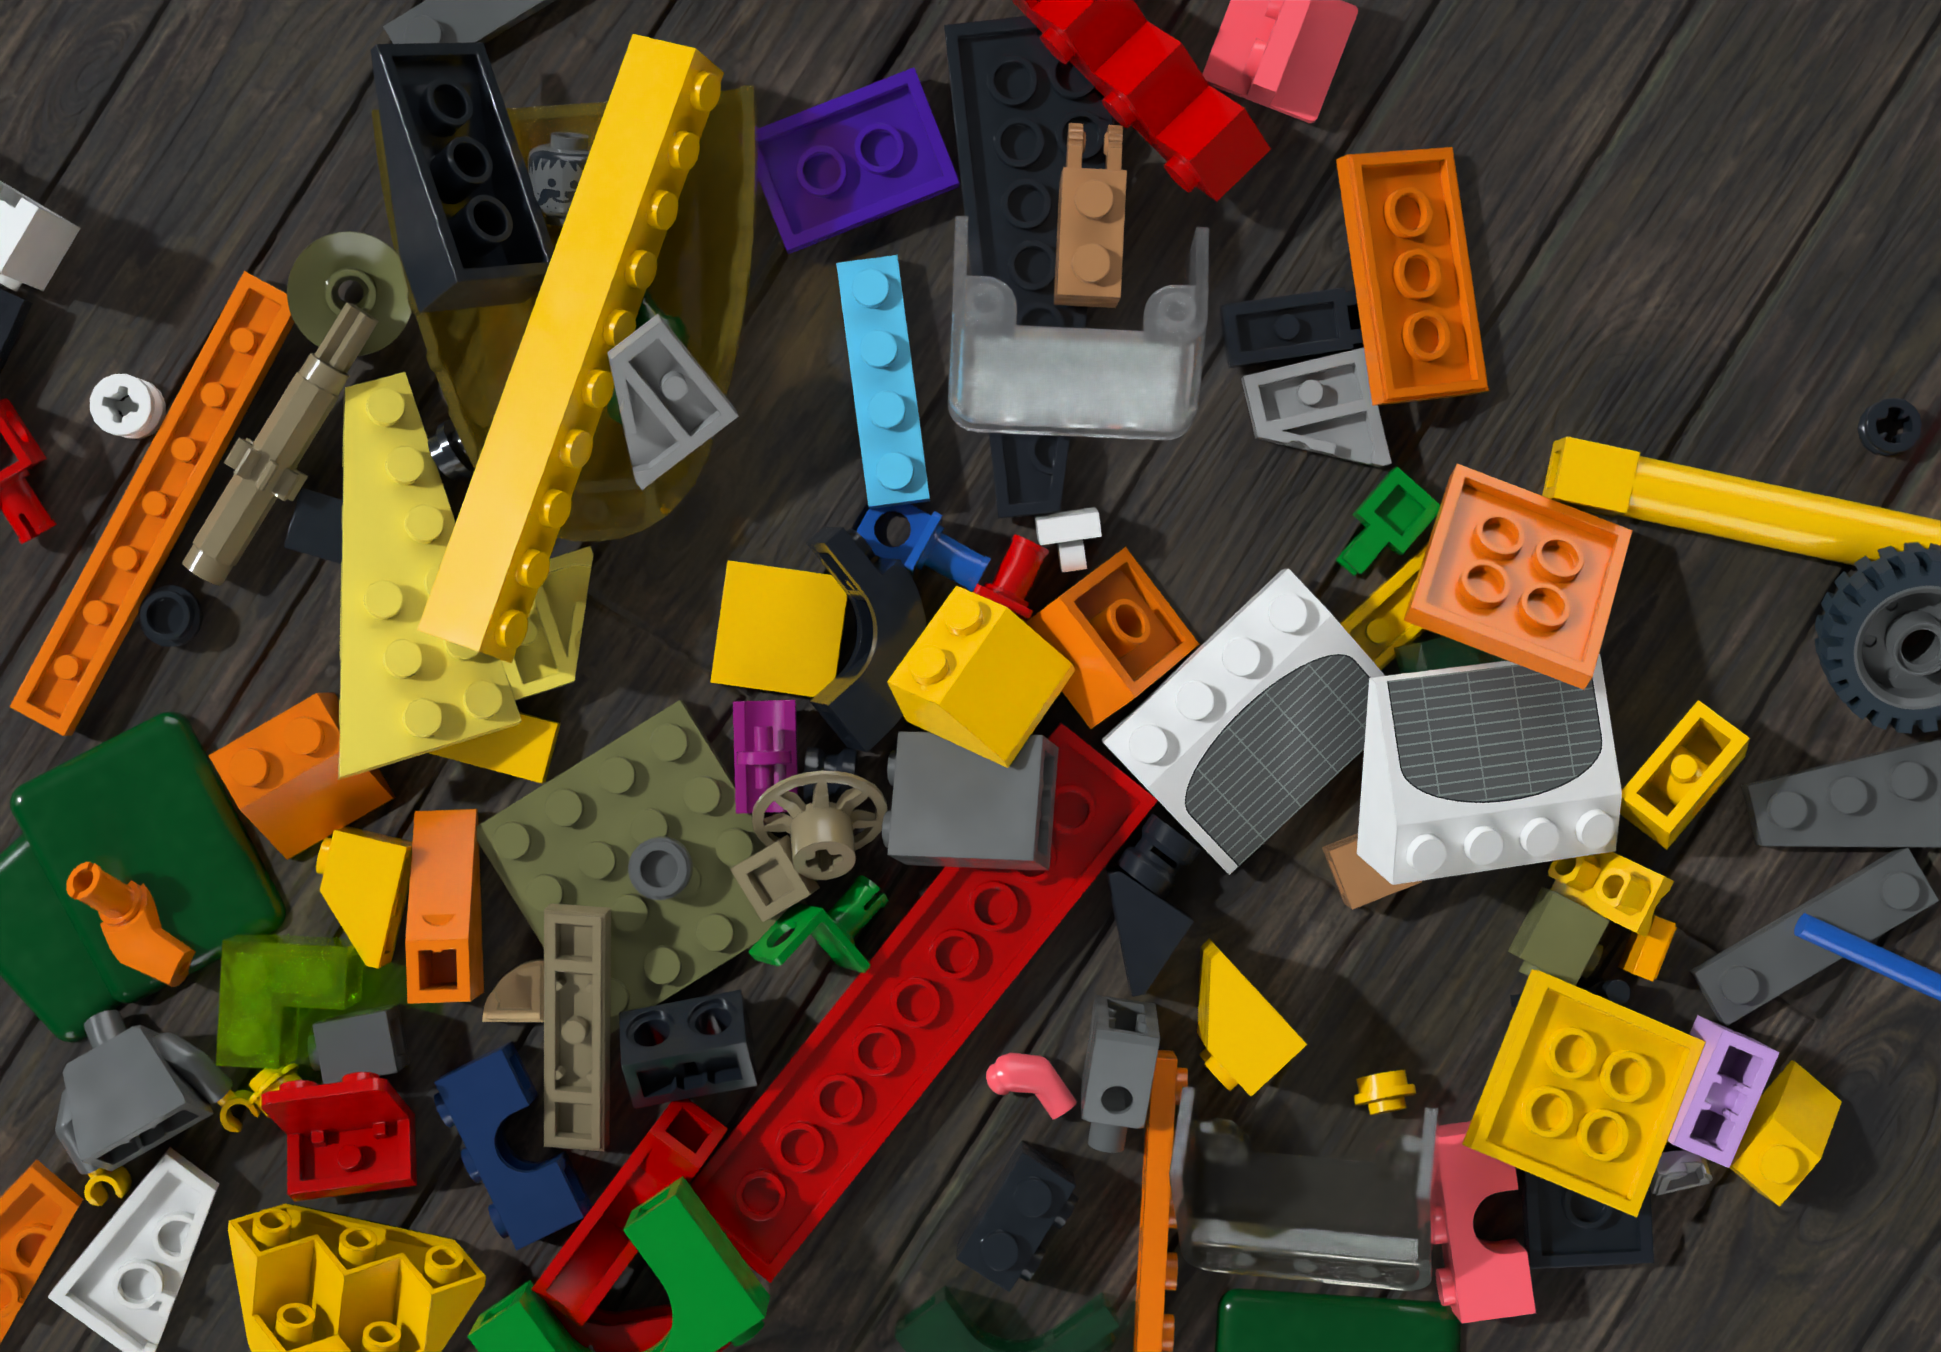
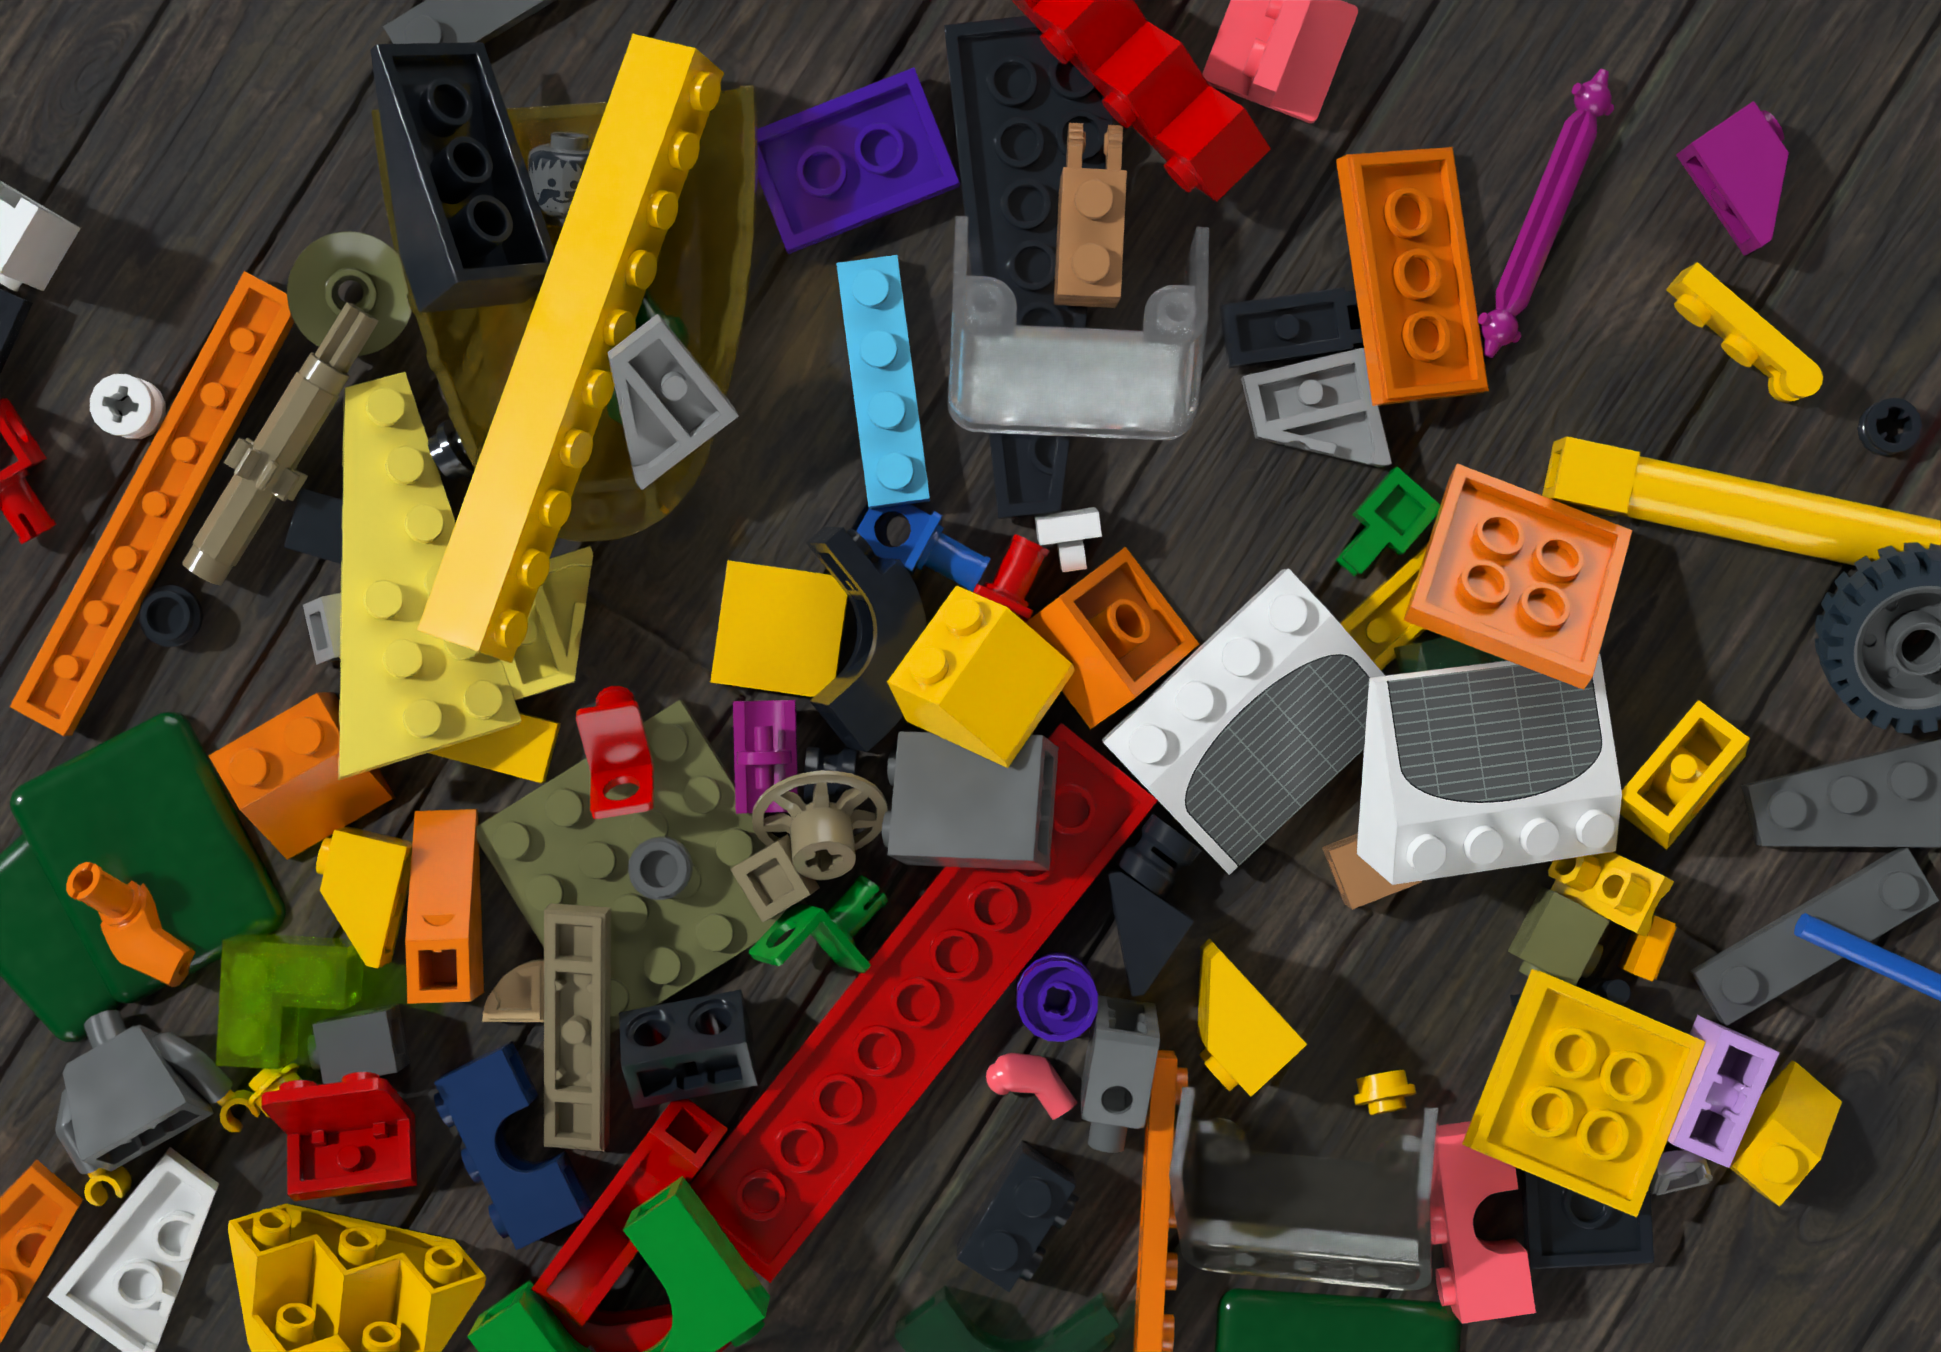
(324, 627): none -> light grey tile
(616, 752): none -> red bracket
(1056, 996): none -> dark purple wheel
(1546, 213): none -> magenta wheel
(1741, 173): none -> magenta slope
(1745, 334): none -> yellow plate

